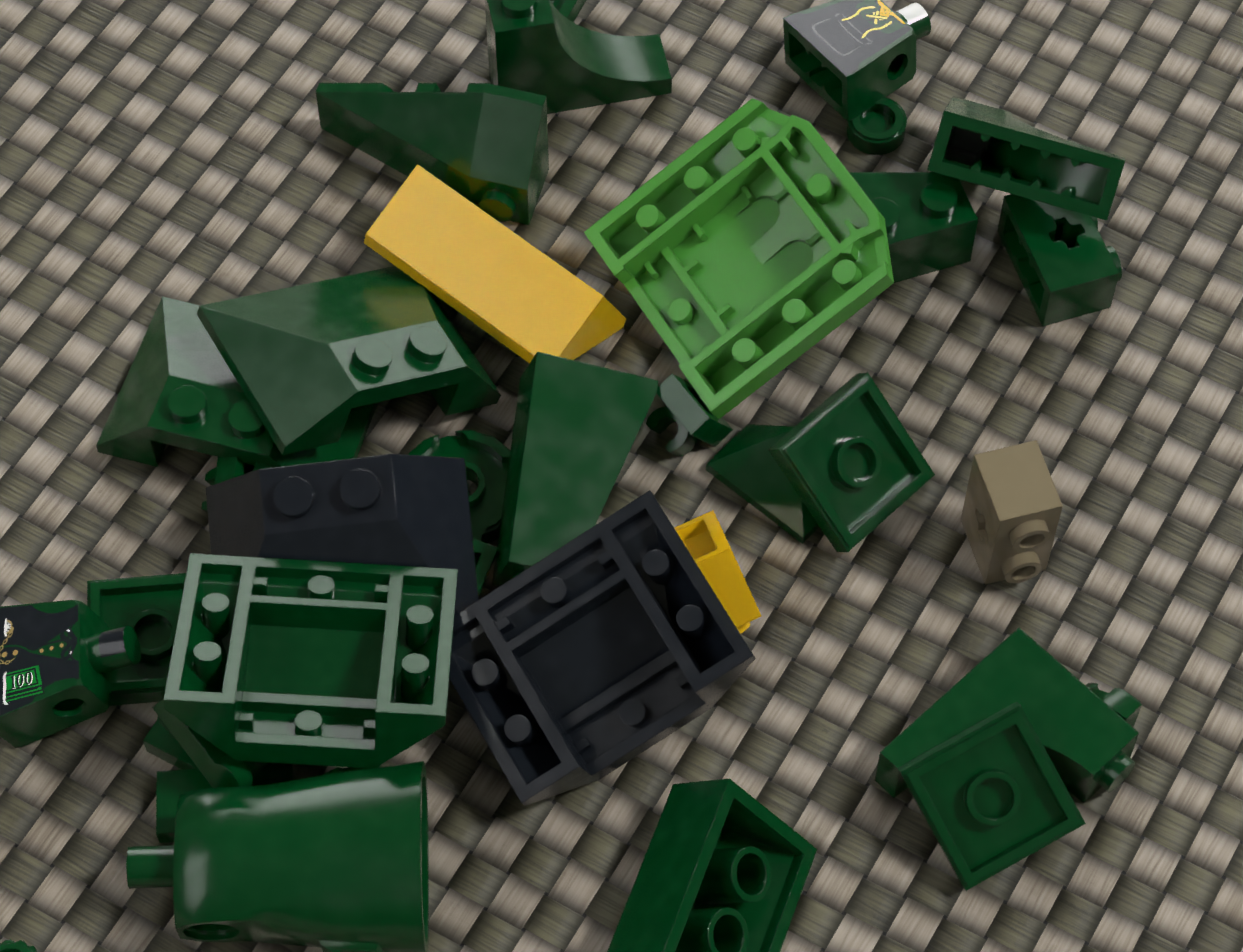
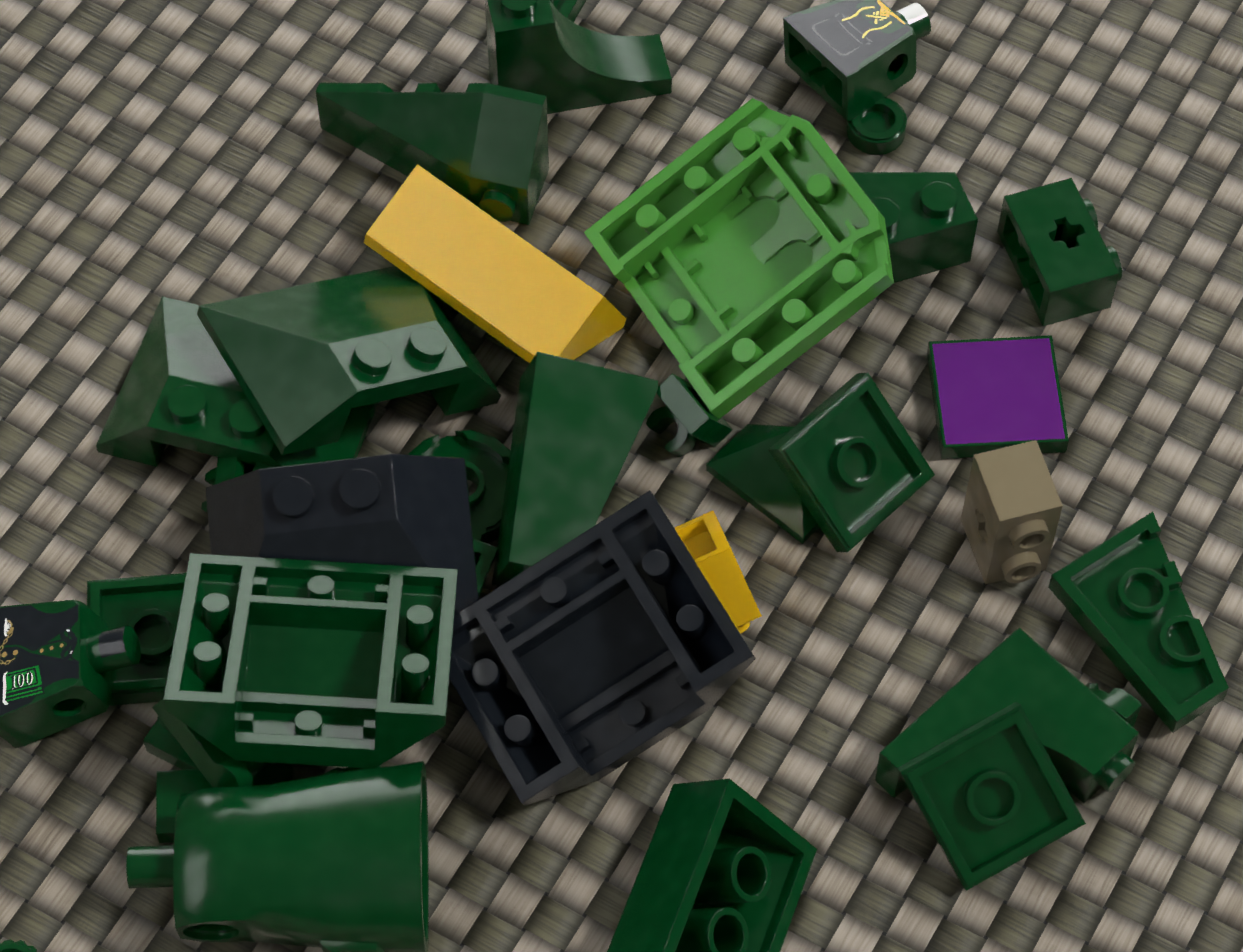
(996, 395): none -> dark purple tile
(1015, 158): dark green arch -> none
(1139, 617): none -> dark green wing

